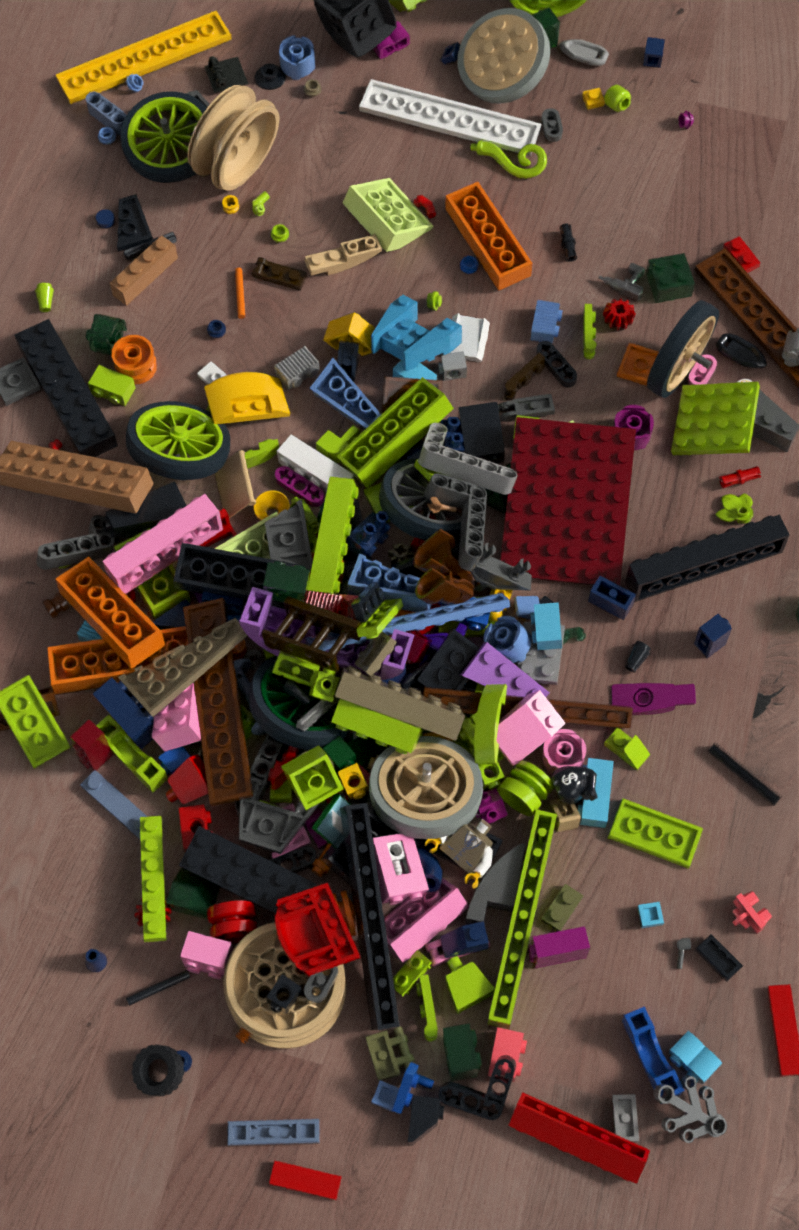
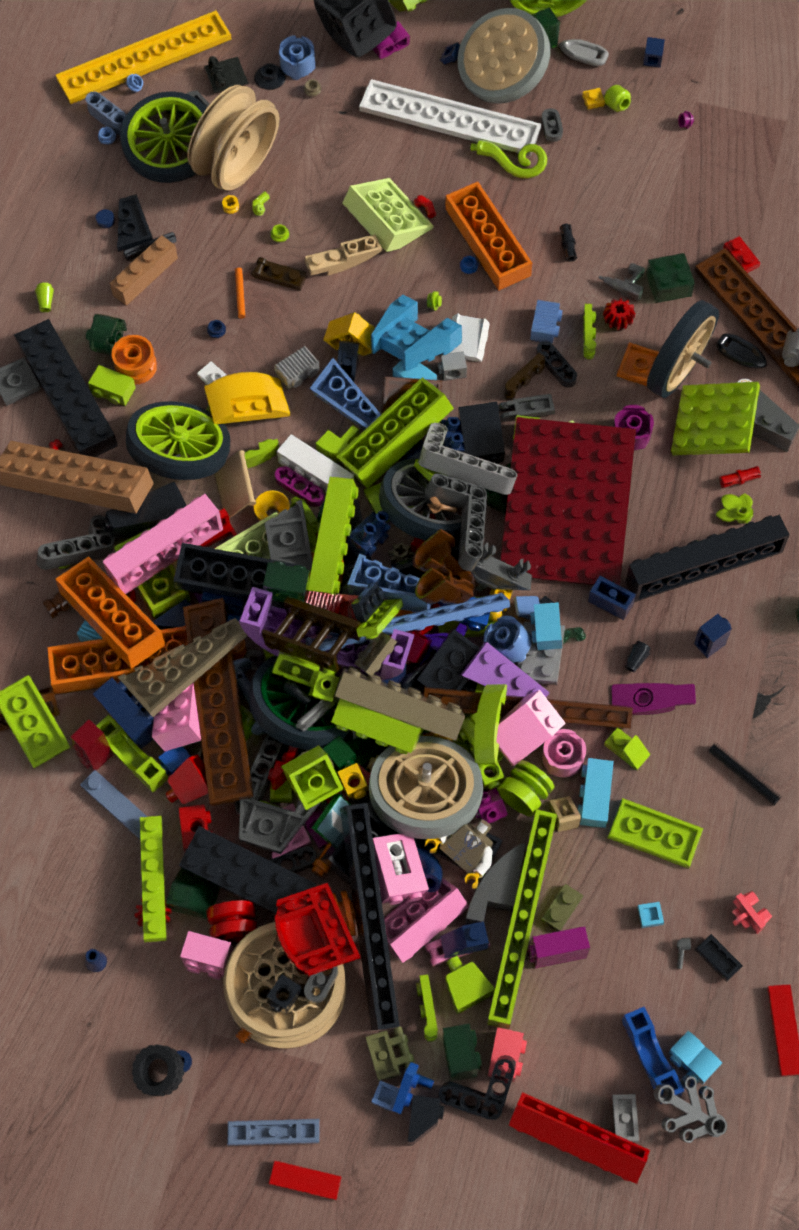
(158, 987): black bar -> none
(410, 972): lime hinge -> none
(575, 783): black piece -> none
(701, 373): bright pink plate -> none

